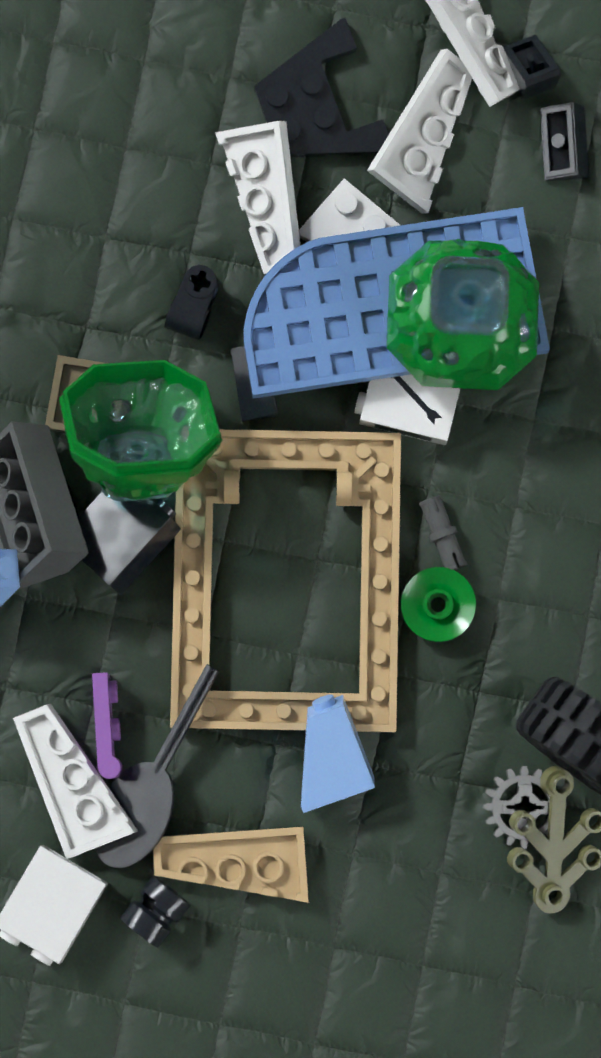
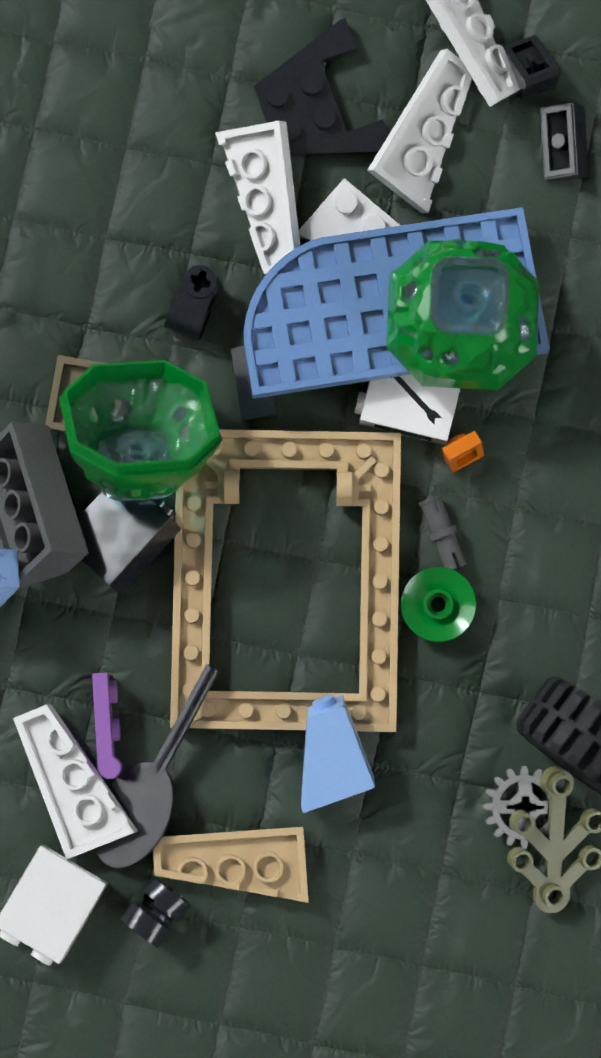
(462, 450): none -> orange plate

